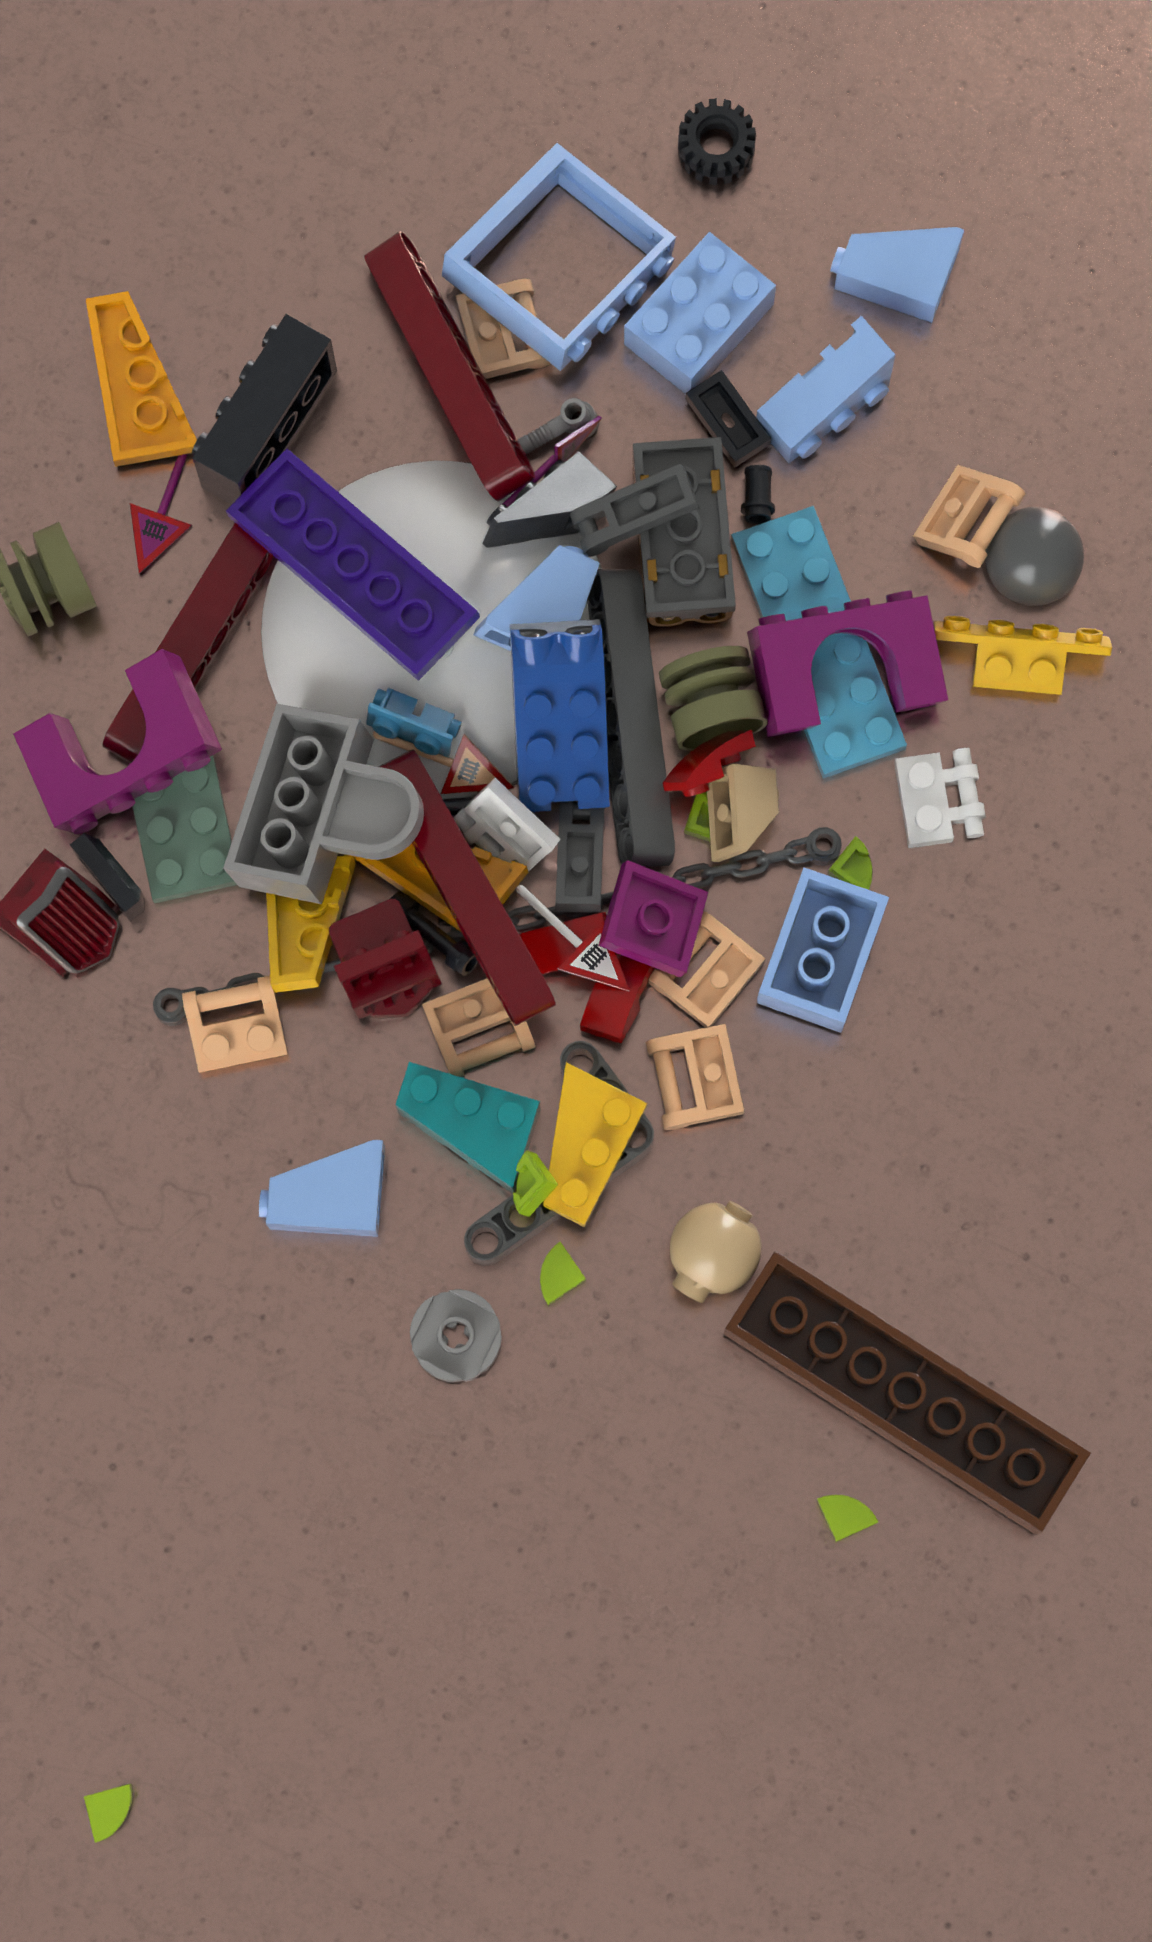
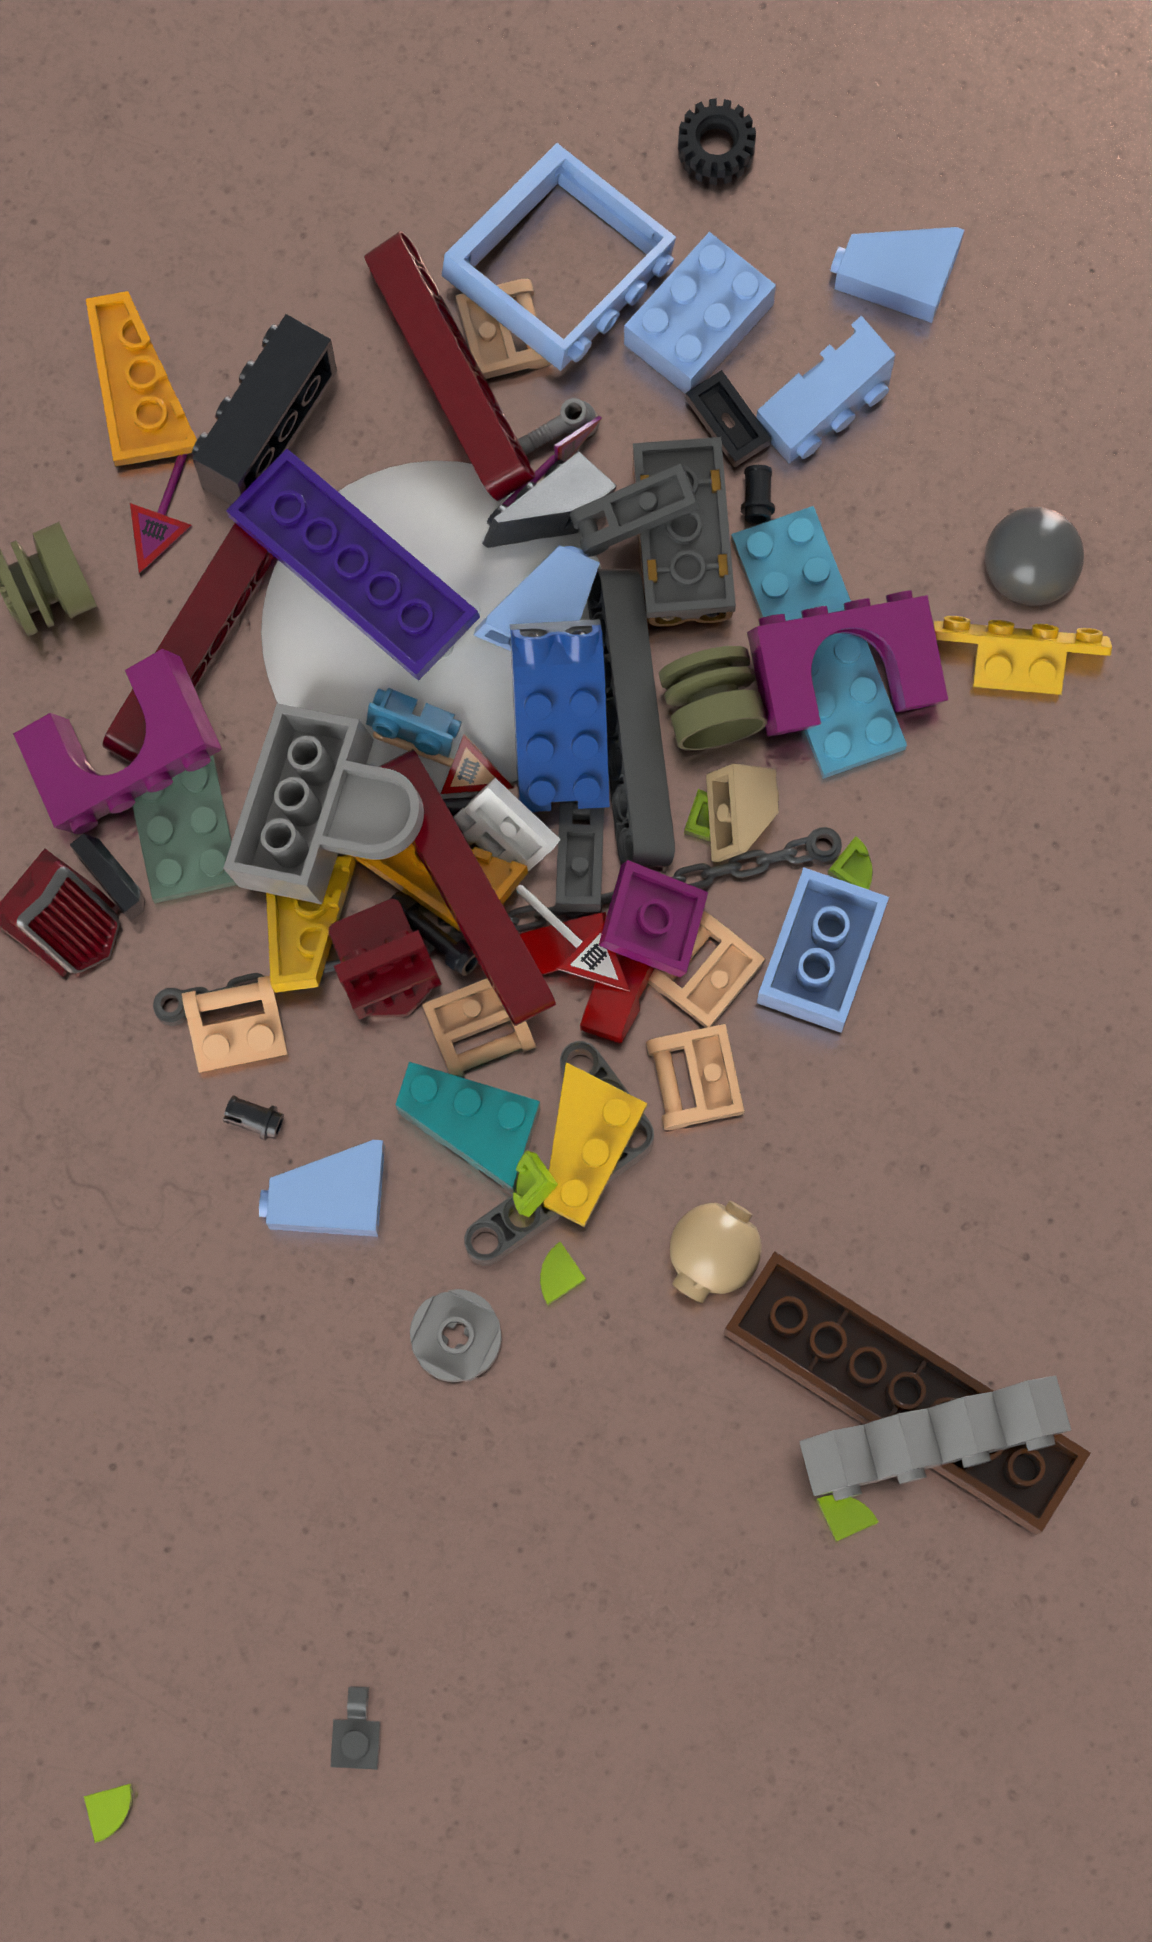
(254, 1117): none -> black pin
(356, 1738): none -> dark grey plate
(706, 762): red slope -> none
(925, 800): white plate -> none
(934, 1437): none -> light grey brick
(958, 510): light nougat plate -> none

